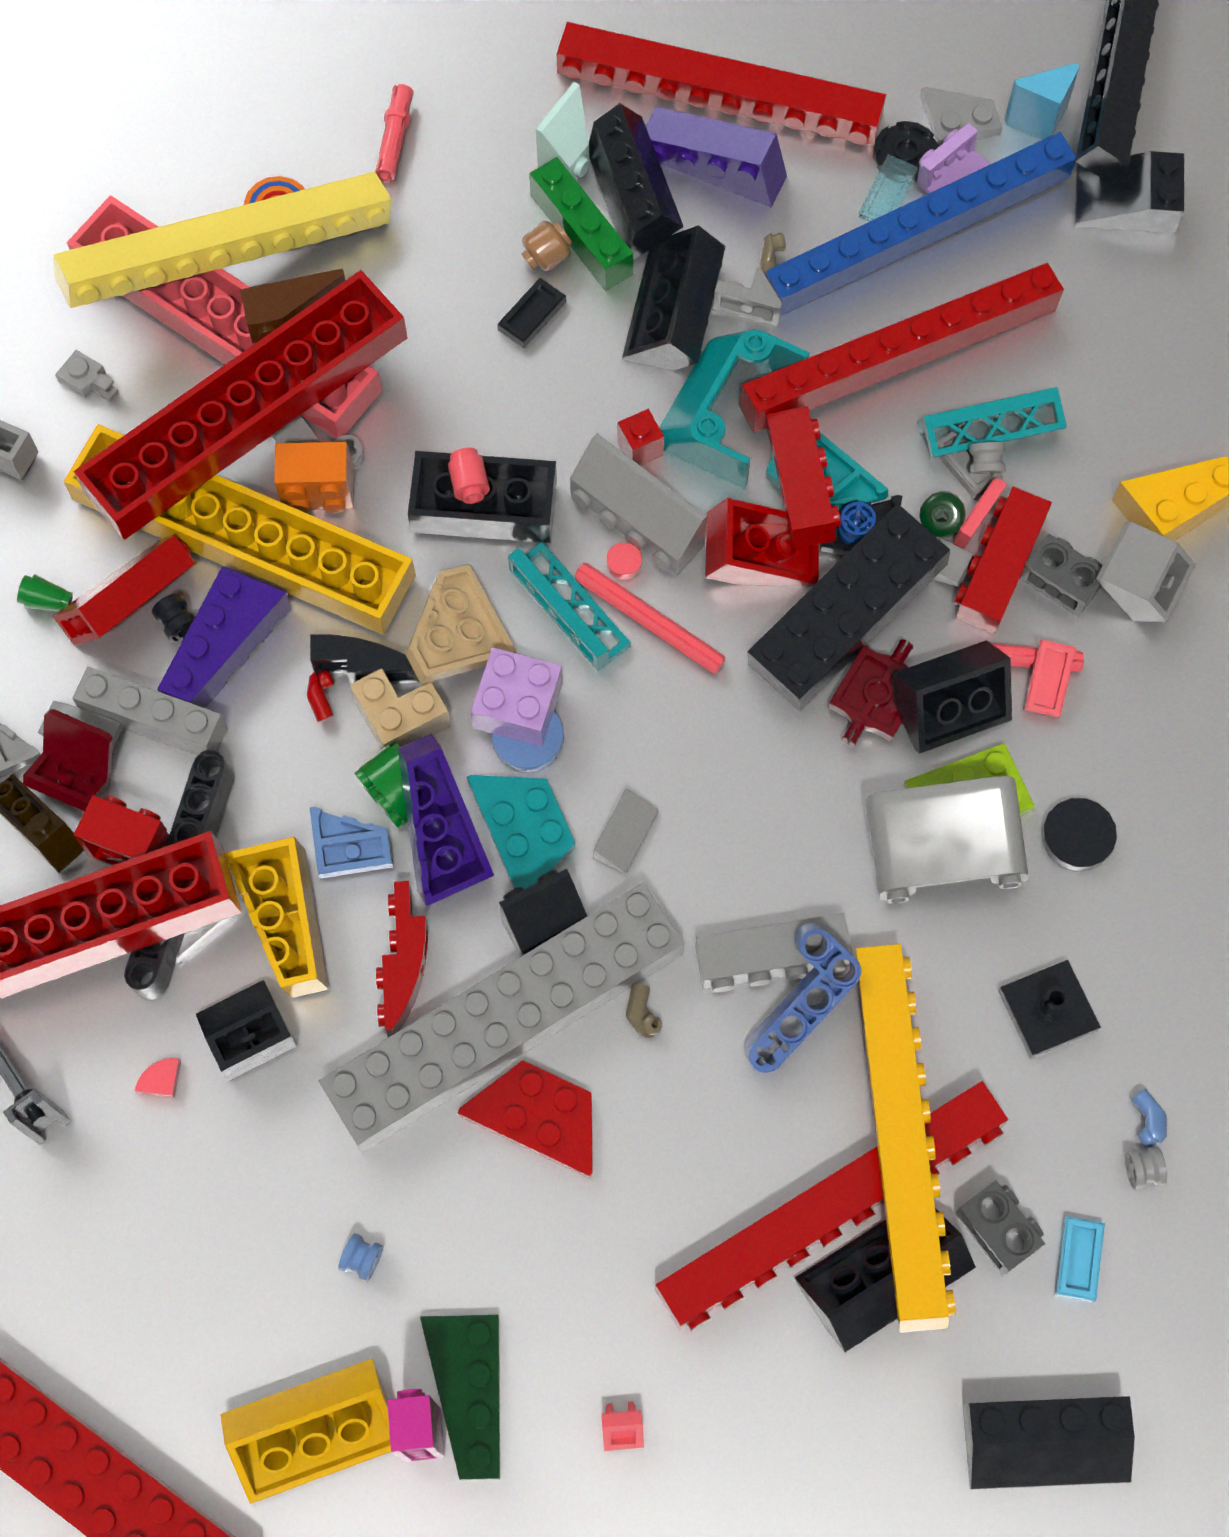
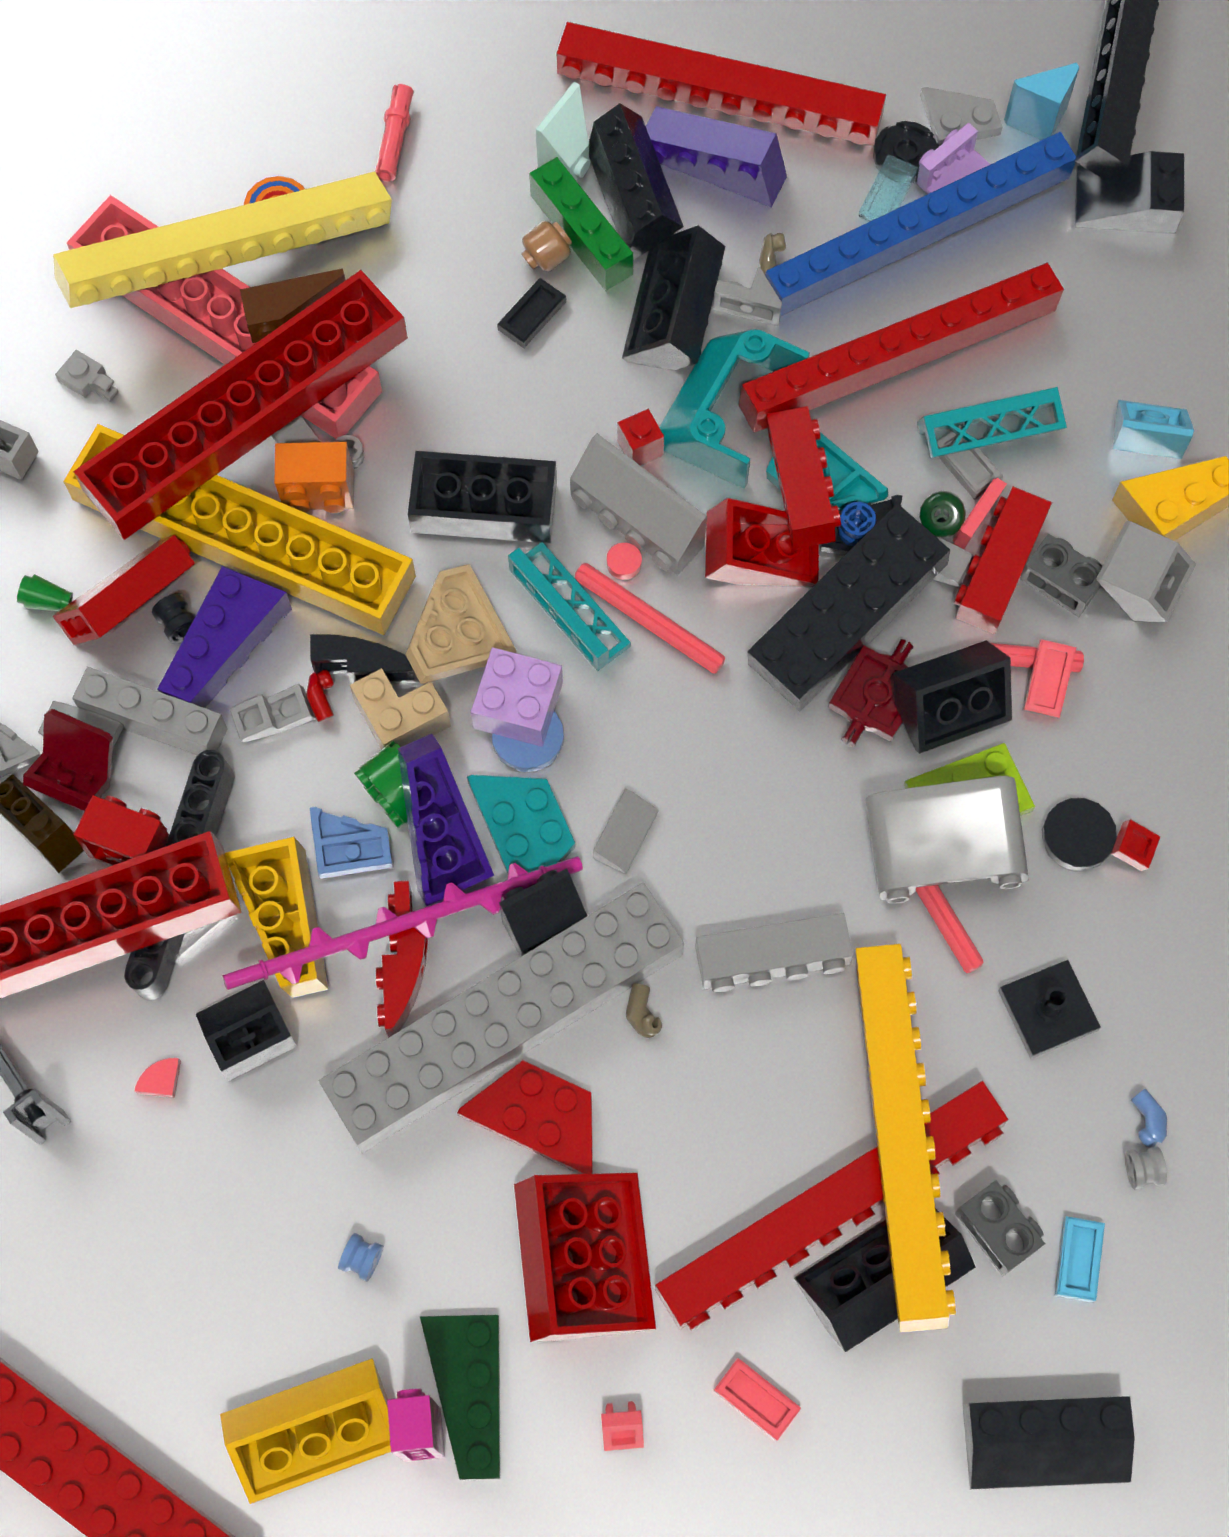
(272, 715): none -> light grey slope
(388, 923): none -> dark pink plant
(468, 475): coral brick -> none
(583, 1256): none -> red slope
(757, 1399): none -> coral tile
(796, 1004): blue beam -> none
(950, 927): none -> coral axle
(987, 458): light grey wheel -> none
(1135, 845): none -> red plate
(1152, 429): none -> medium azure slope

